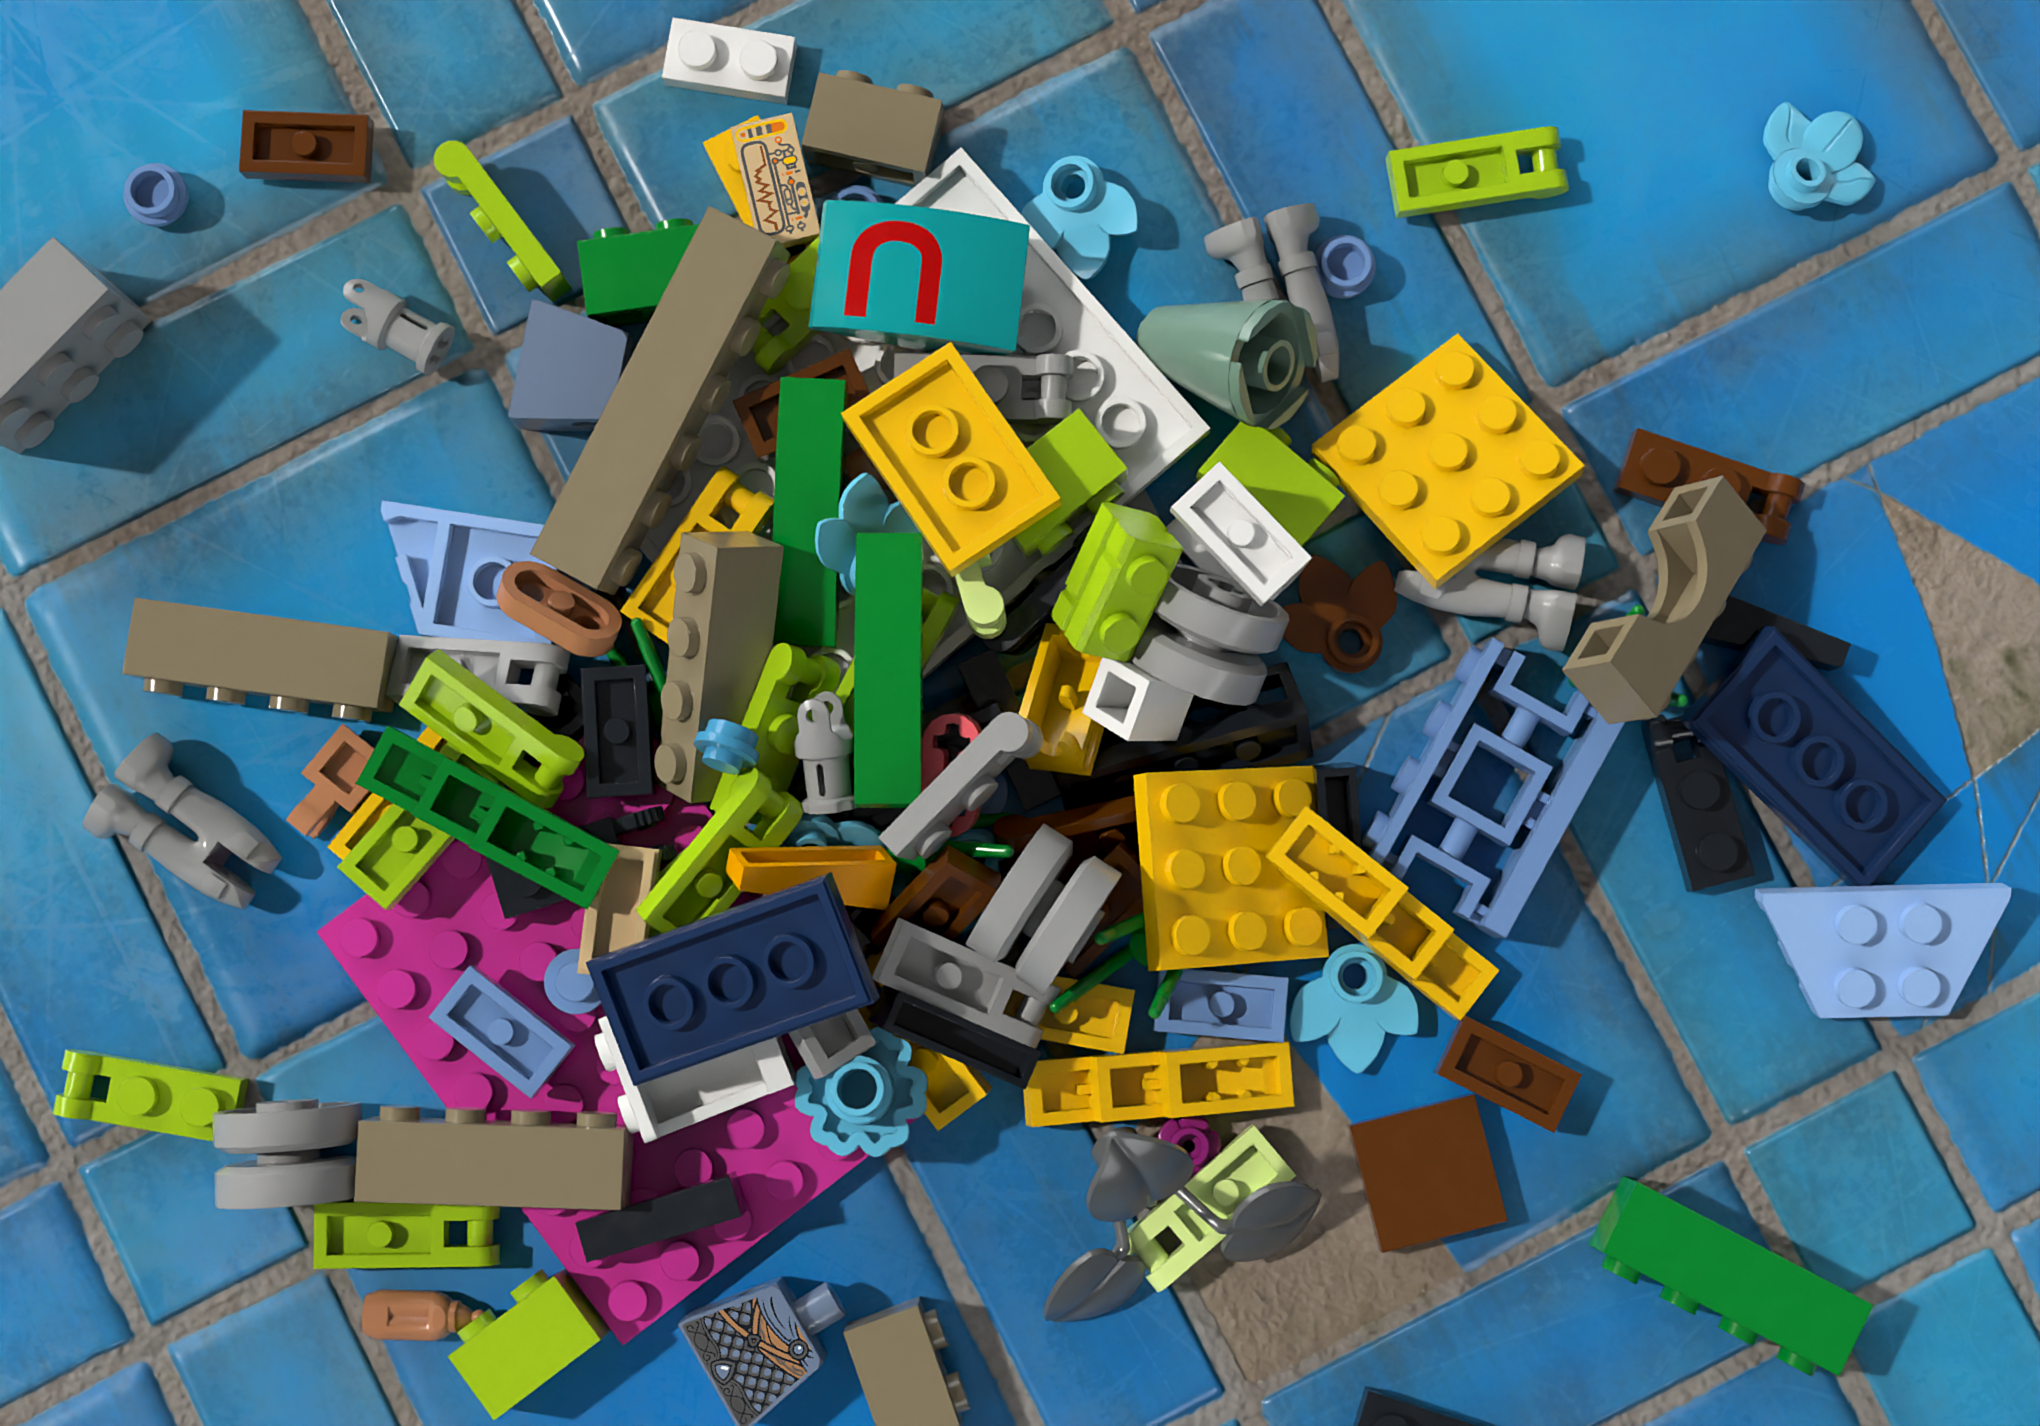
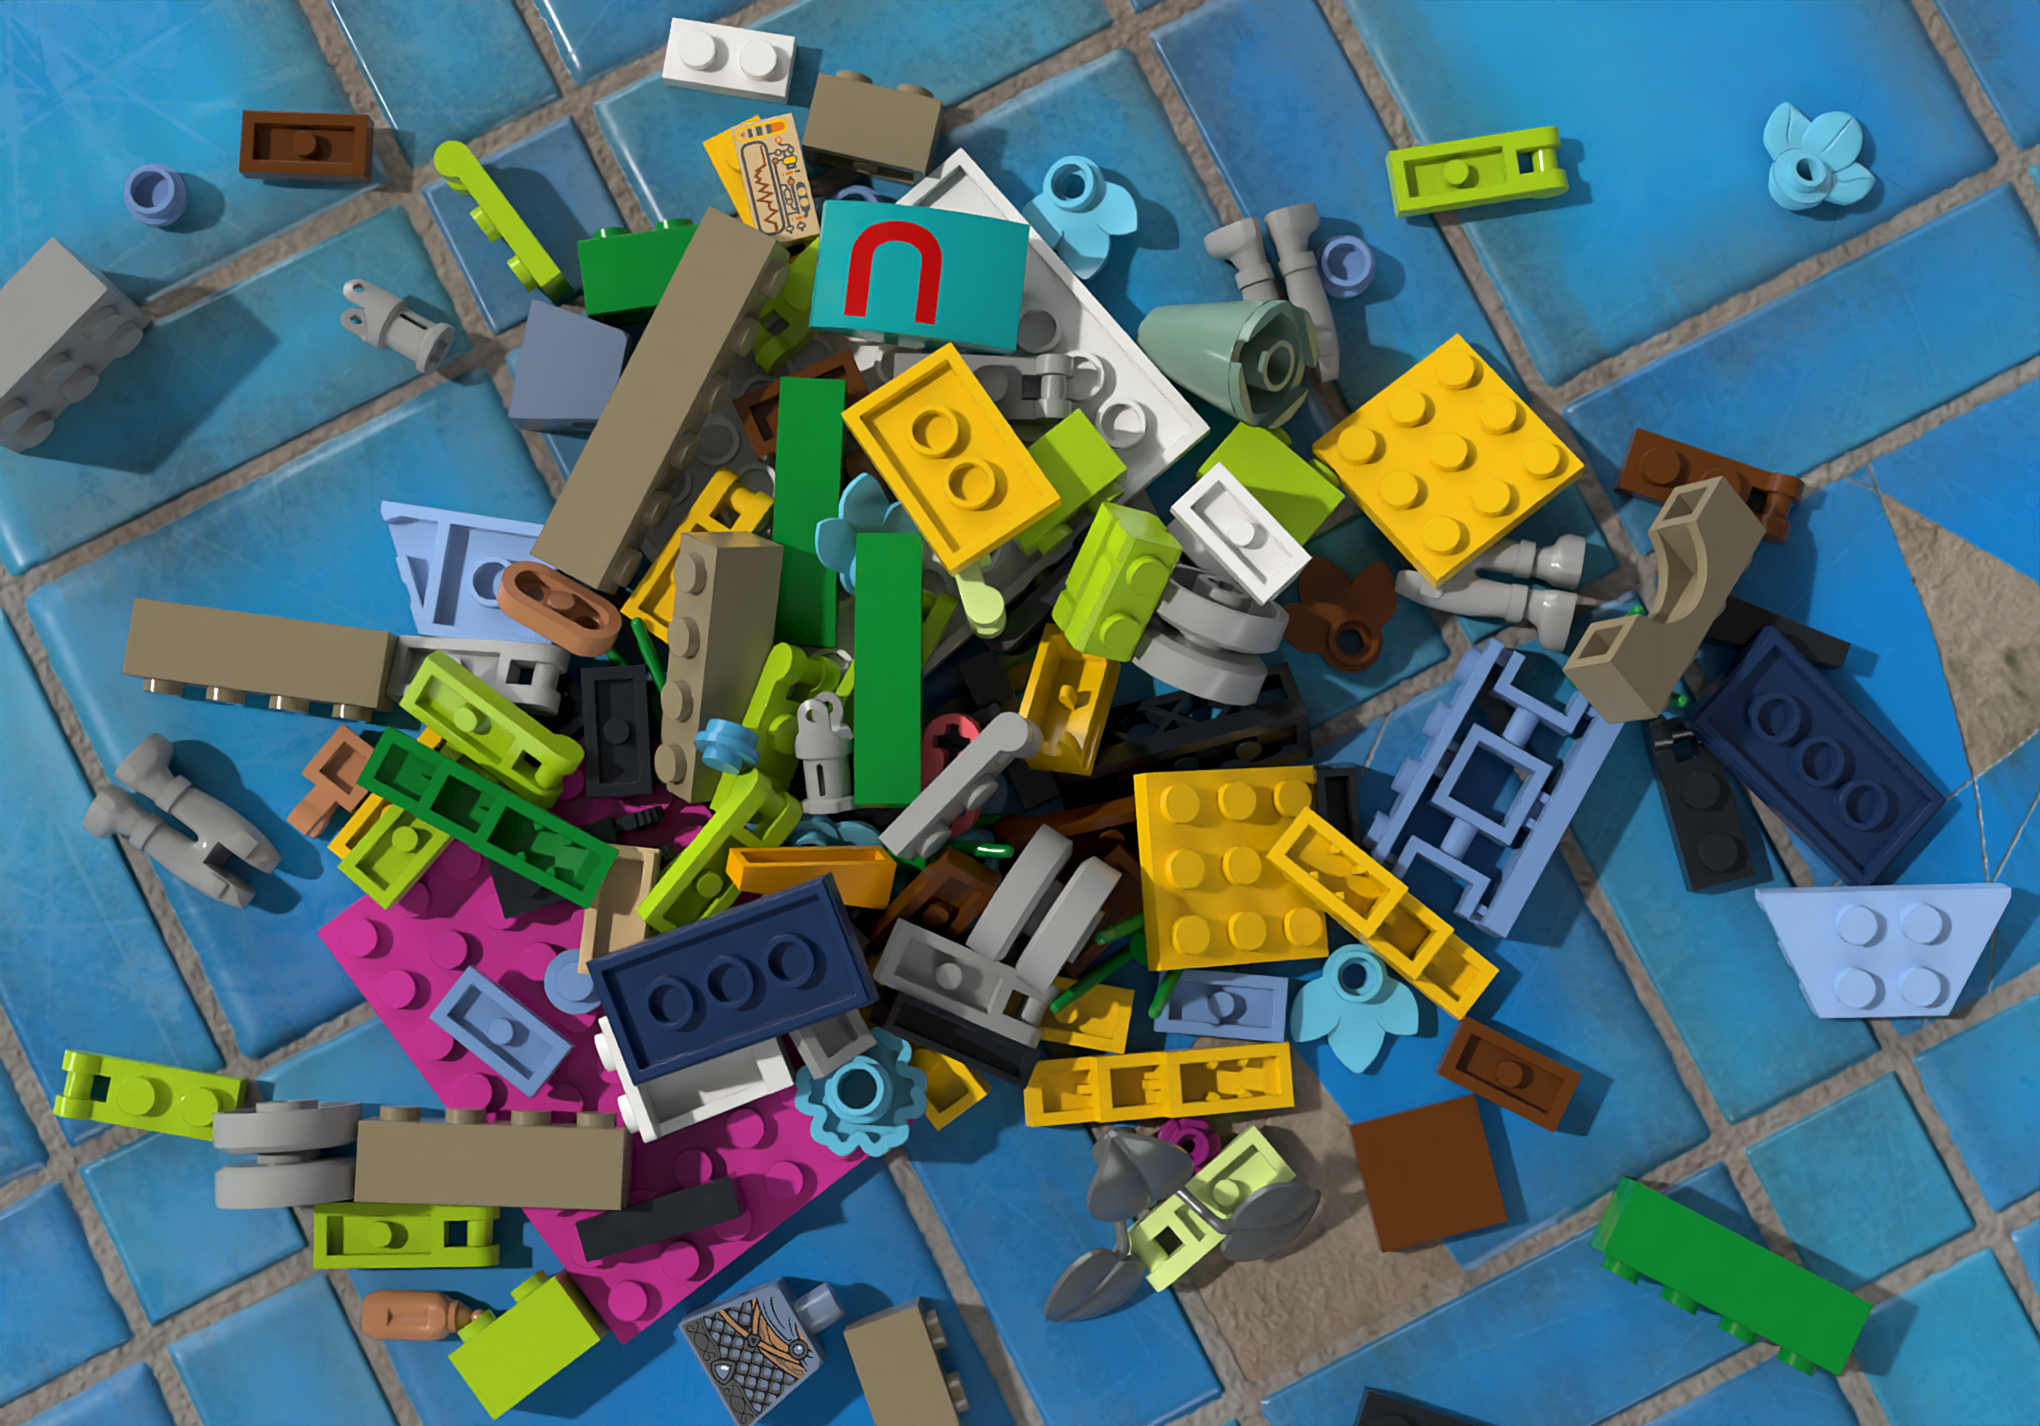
(1136, 703): white brick -> none

